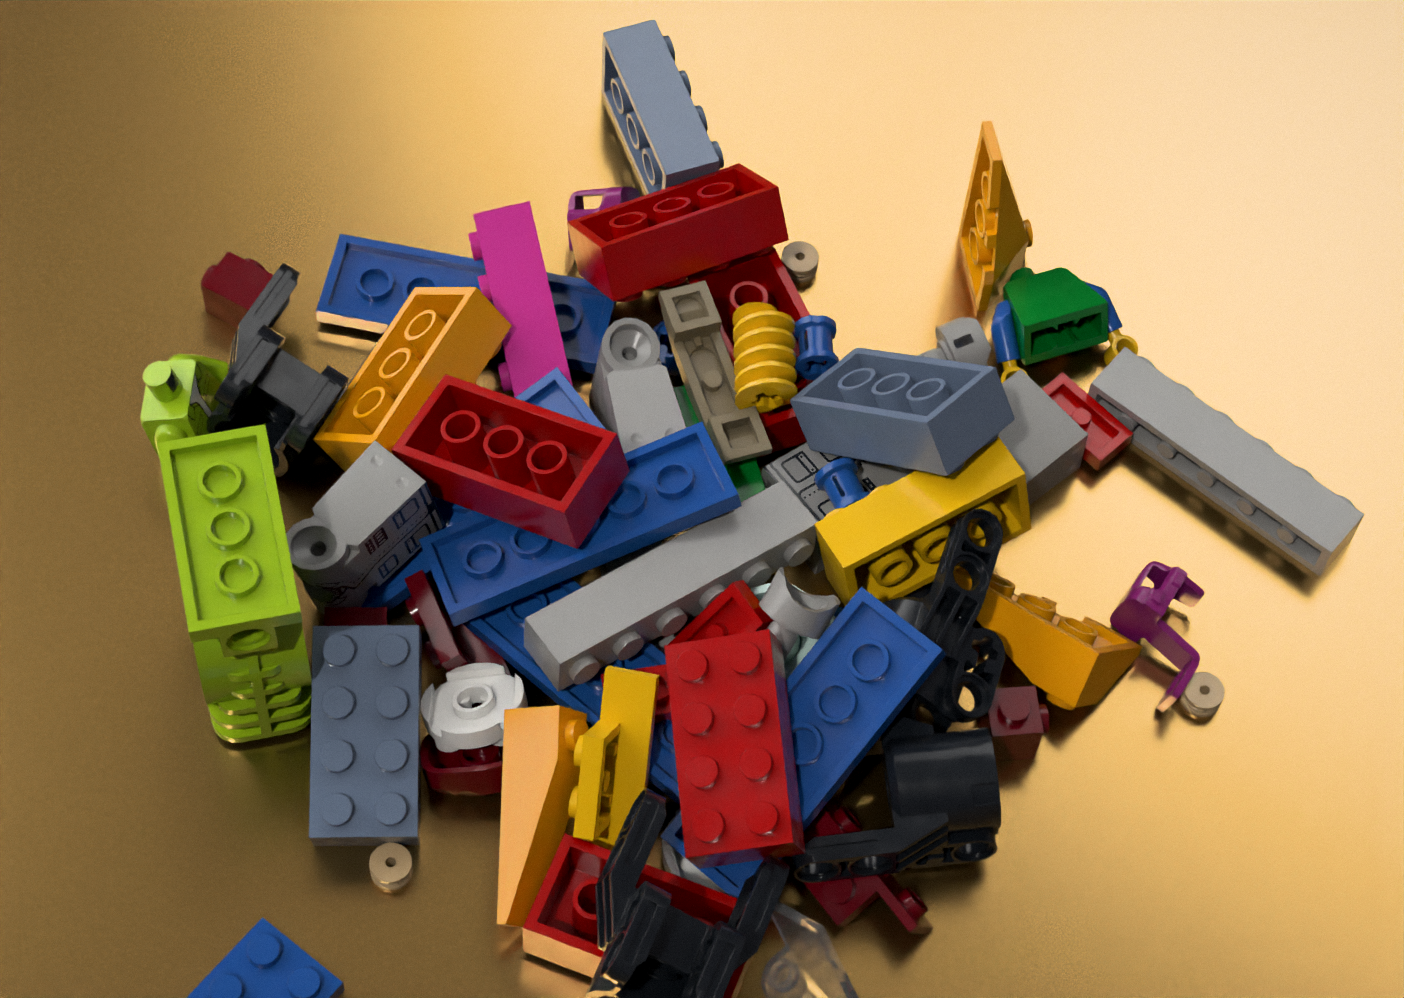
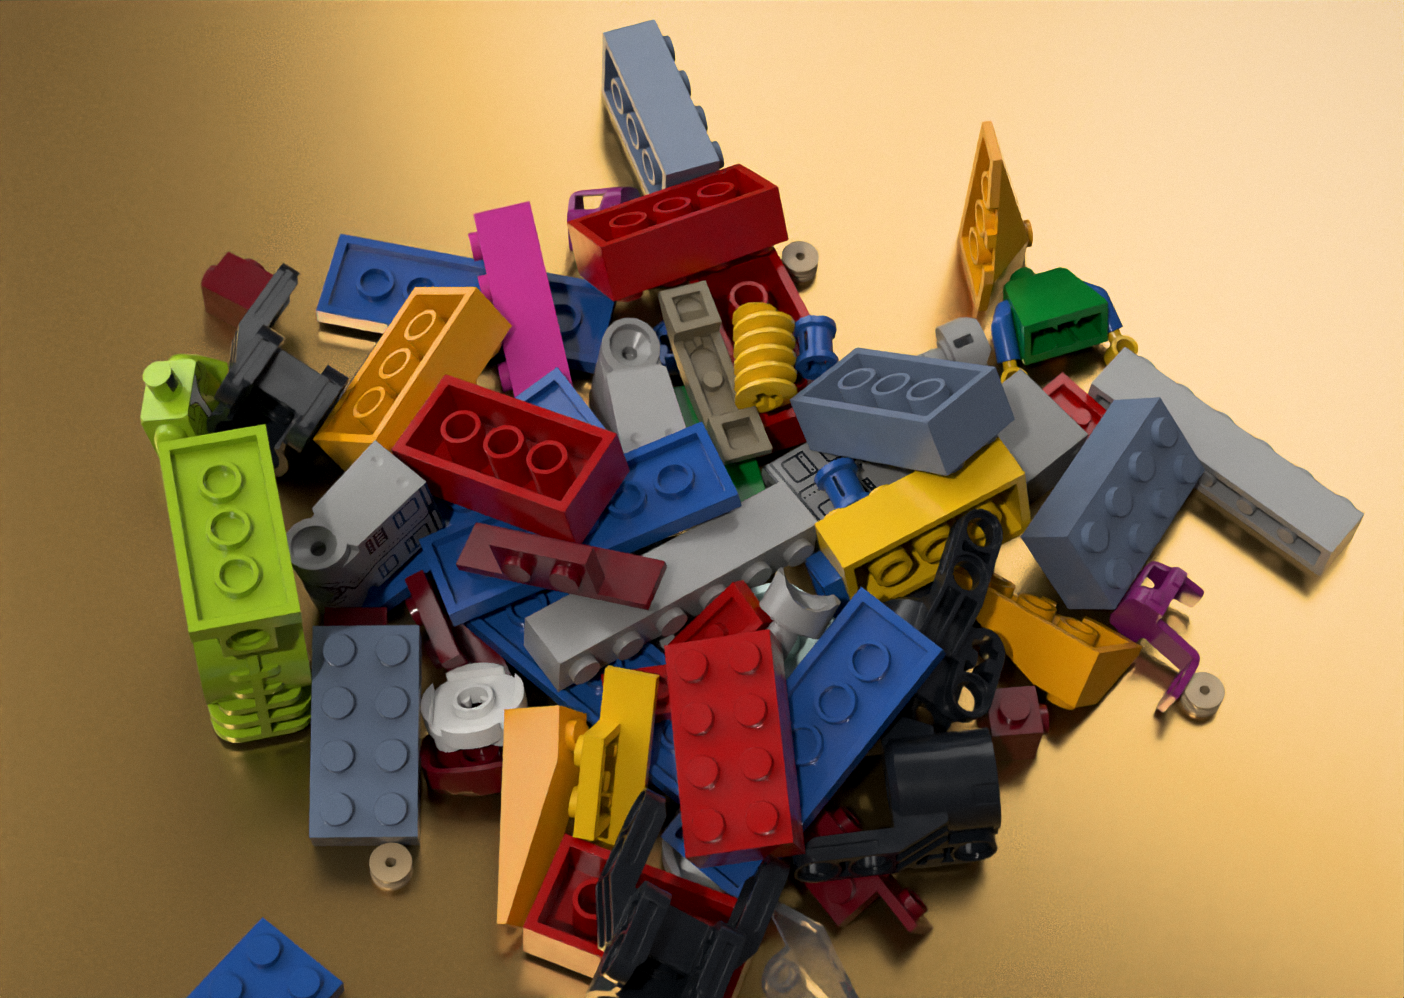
(562, 566): none -> dark red bracket
(826, 579): none -> blue tile
(1113, 504): none -> sand blue brick

